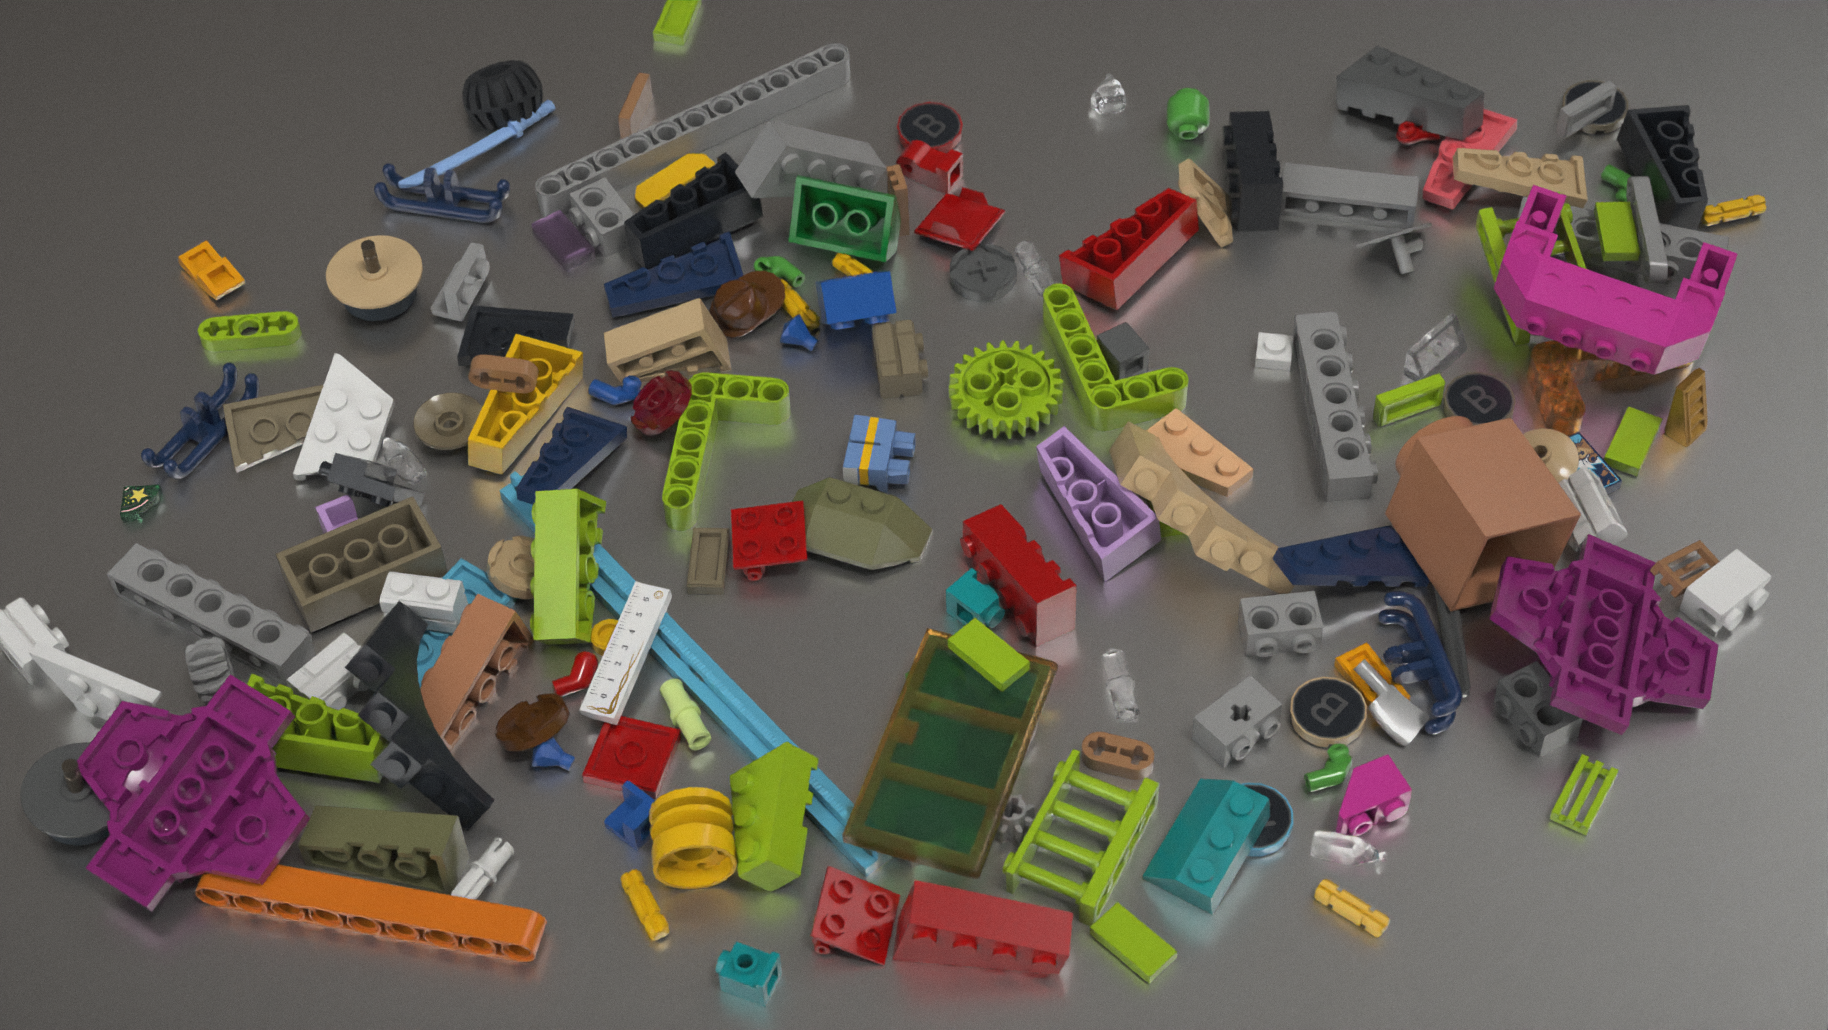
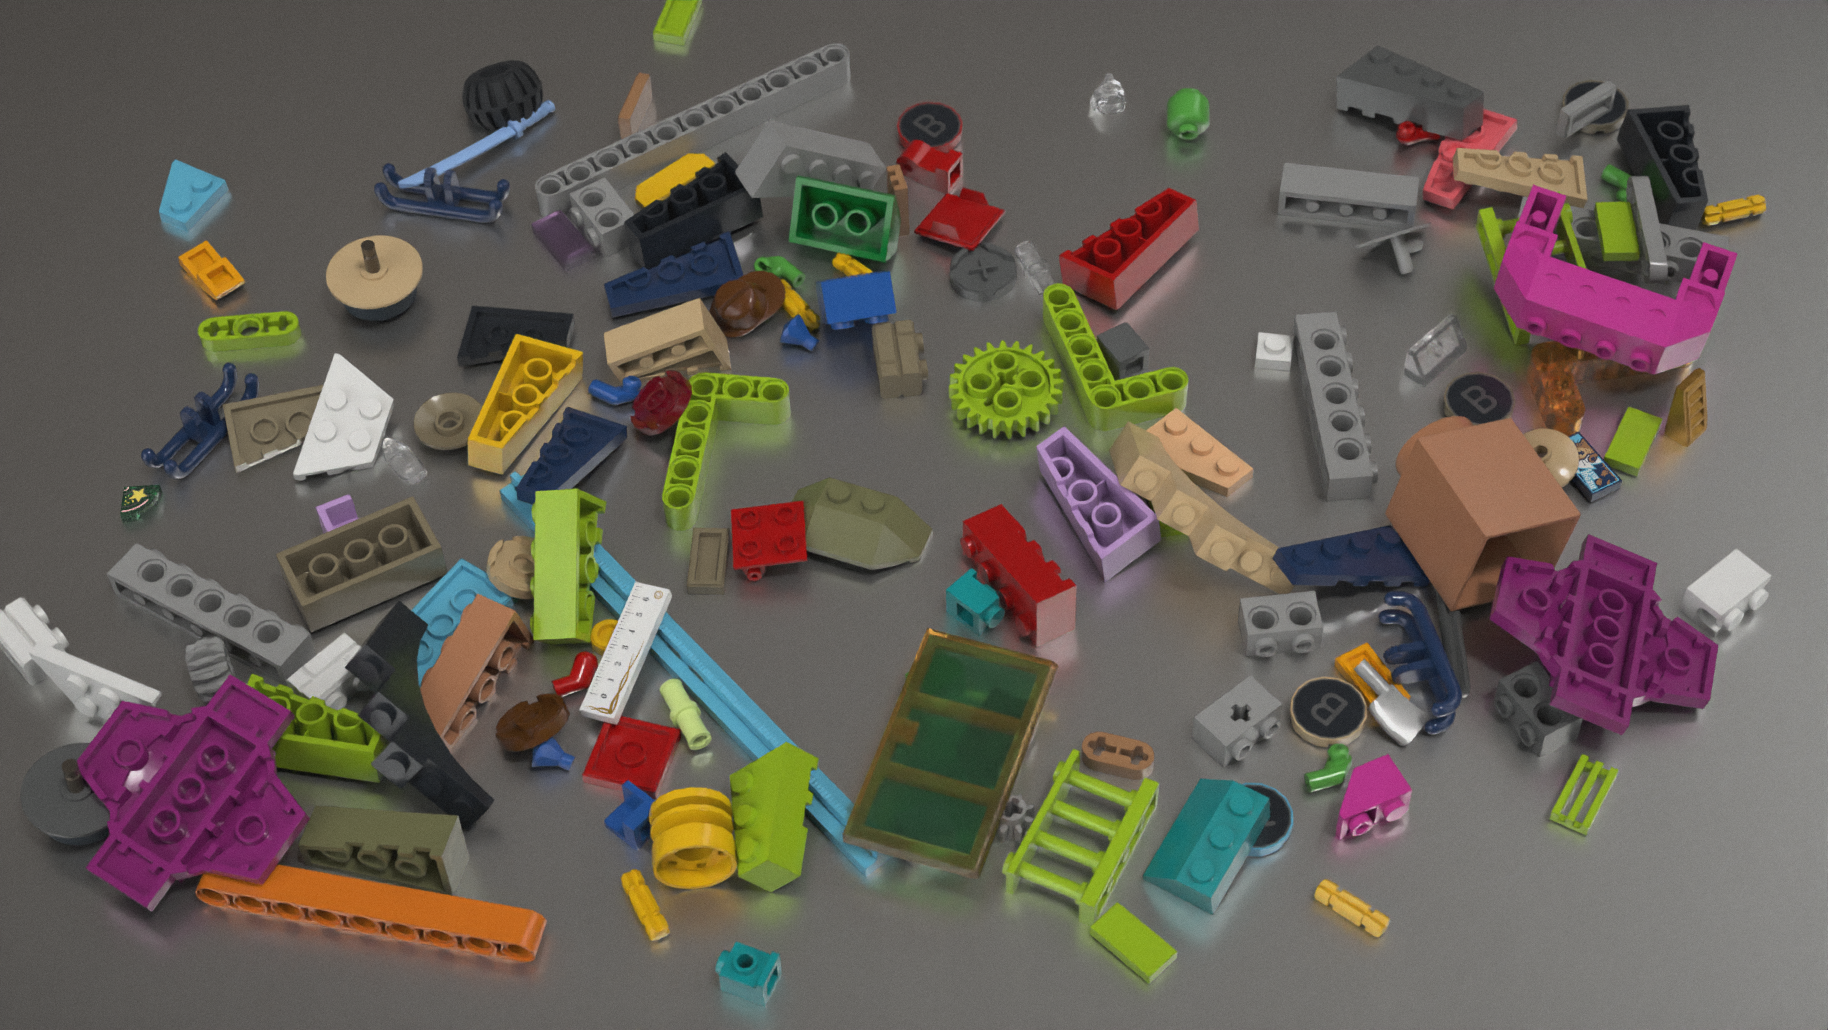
(189, 195): none -> medium azure wing
(367, 480): black plate -> none
(431, 598): white brick -> none
(462, 284): light grey bracket -> none
(484, 870): white axle -> none
(503, 374): medium nougat beam -> none
(854, 916): red hinge -> none
(872, 453): medium blue hips -> none
(980, 931): red wedge -> none
(988, 654): lime tile -> none
(1120, 685): clear axle -> none
(1211, 201): tan wing -> none
(1254, 171): black wedge -> none
(1344, 849): clear piece -> none
(1408, 400): lime tile -> none
(1596, 509): white brick -> none
(1674, 578): medium nougat tile -> none

